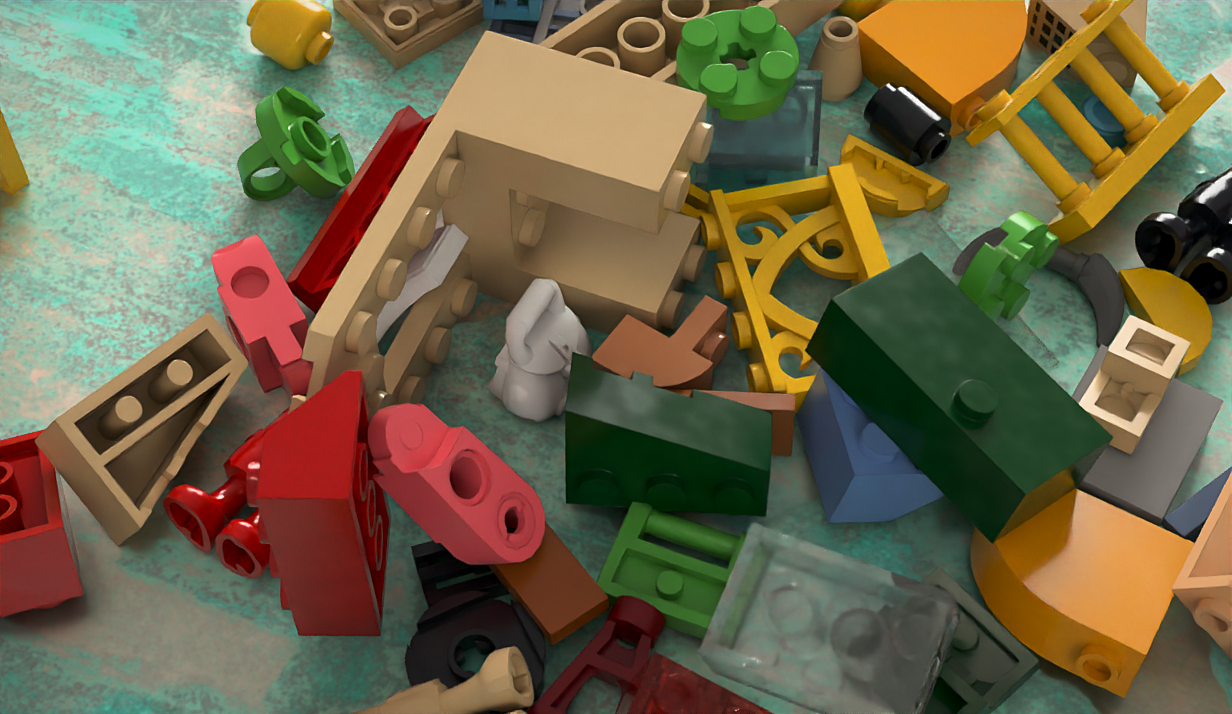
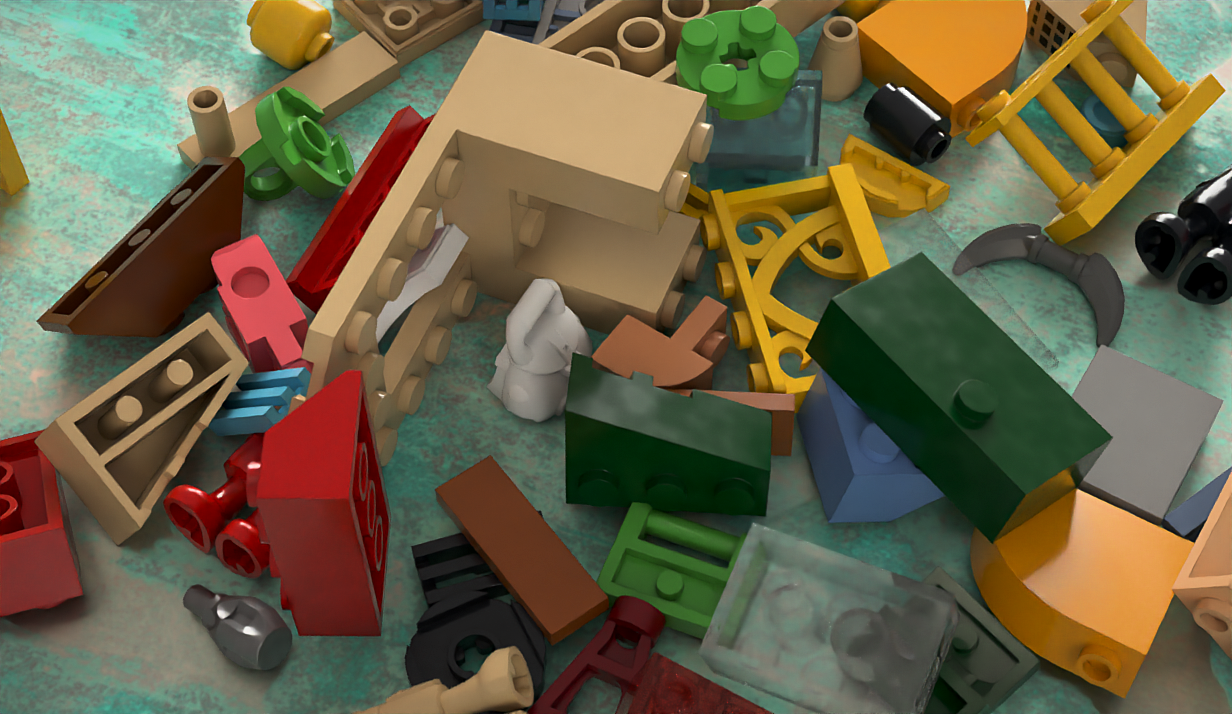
(160, 262): none -> reddish brown wedge
(241, 627): none -> flat silver piece
(253, 406): none -> medium azure tile
(332, 82): none -> tan piece
(455, 486): coral piece -> none
(999, 274): bright green plate -> none
(1133, 380): tan slope -> none
(1170, 305): yellow tile -> none

